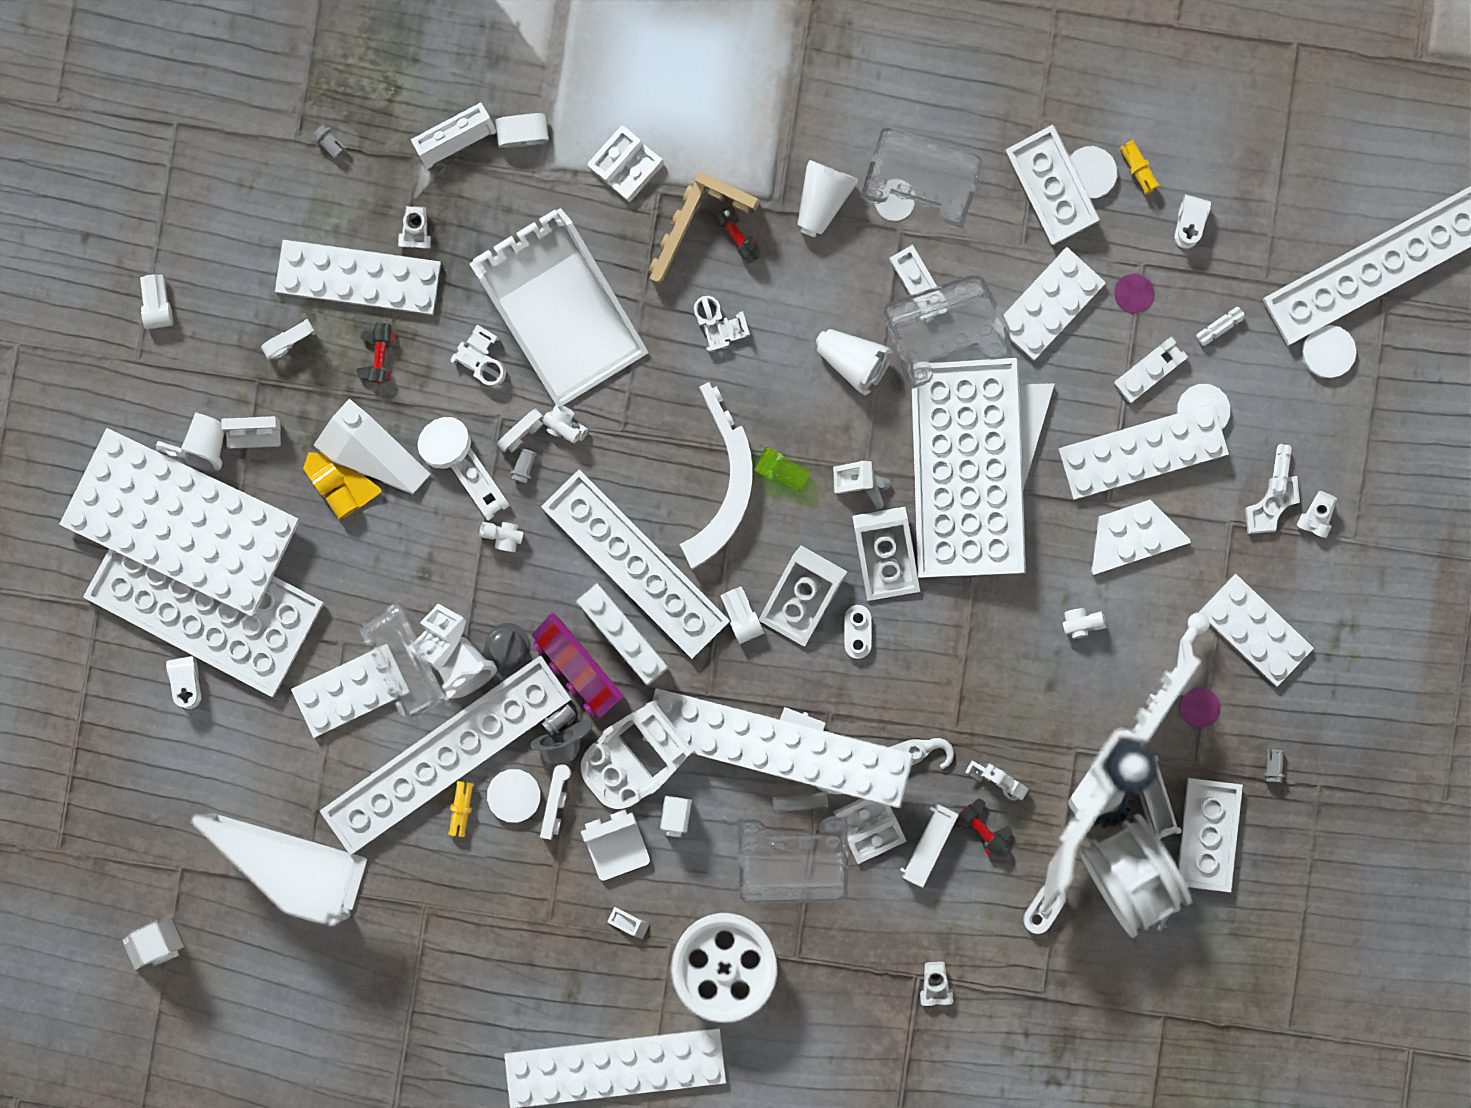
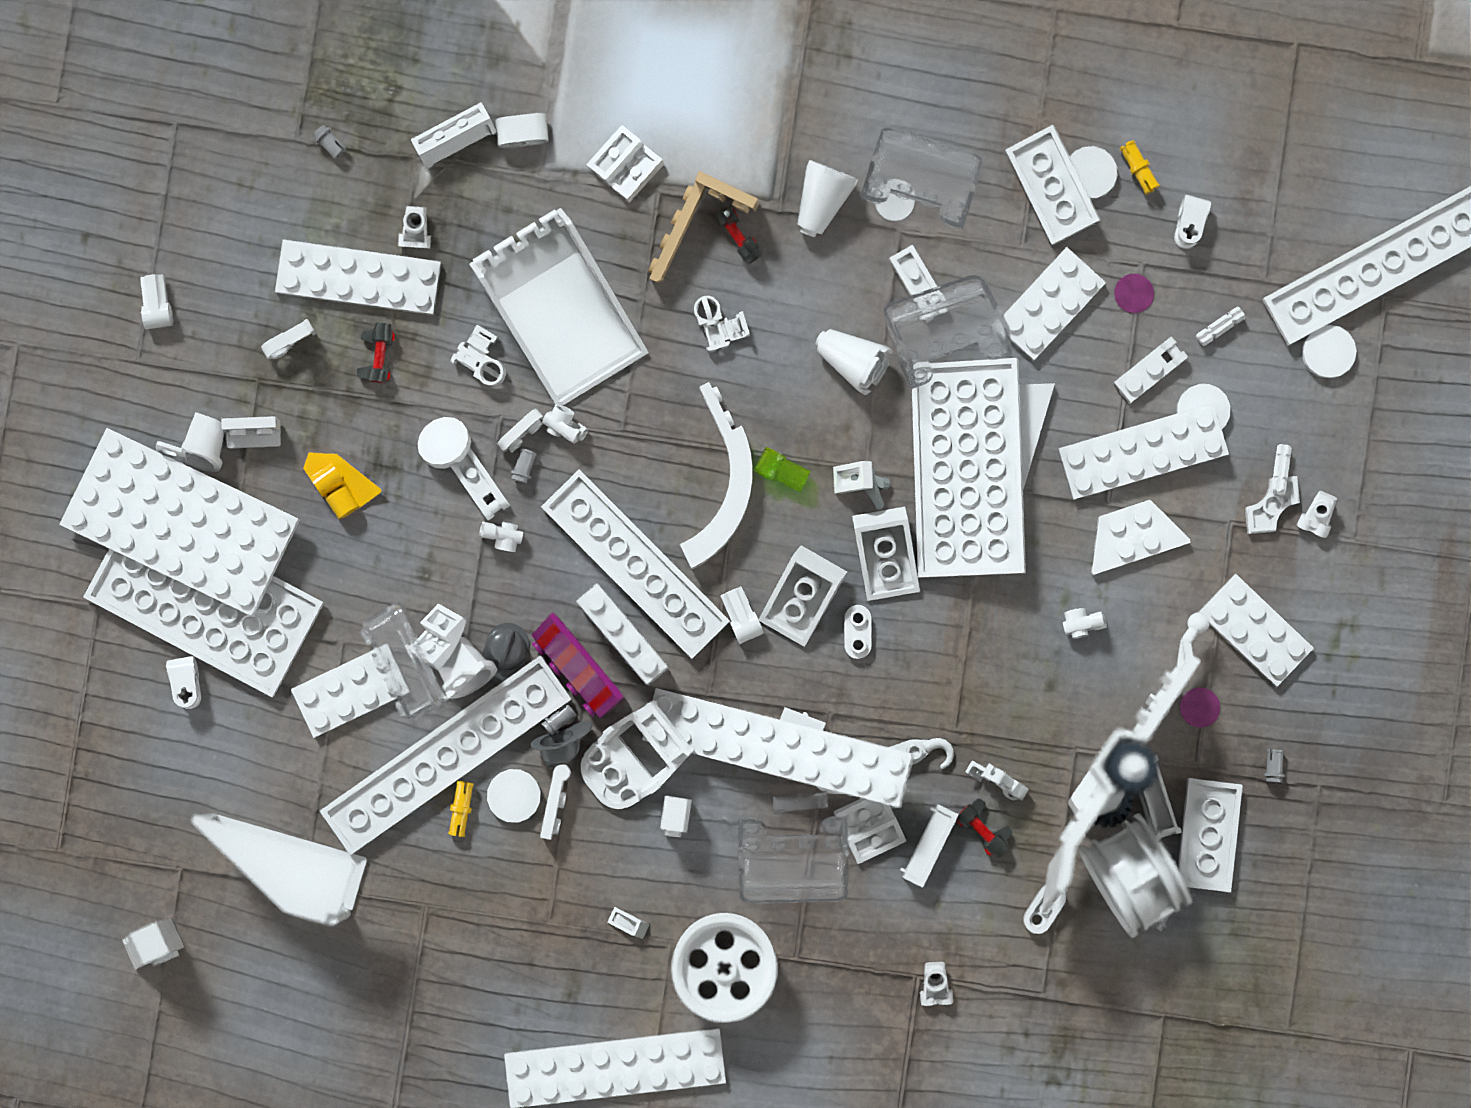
(363, 445): white wedge -> none
(615, 845): white bracket -> none

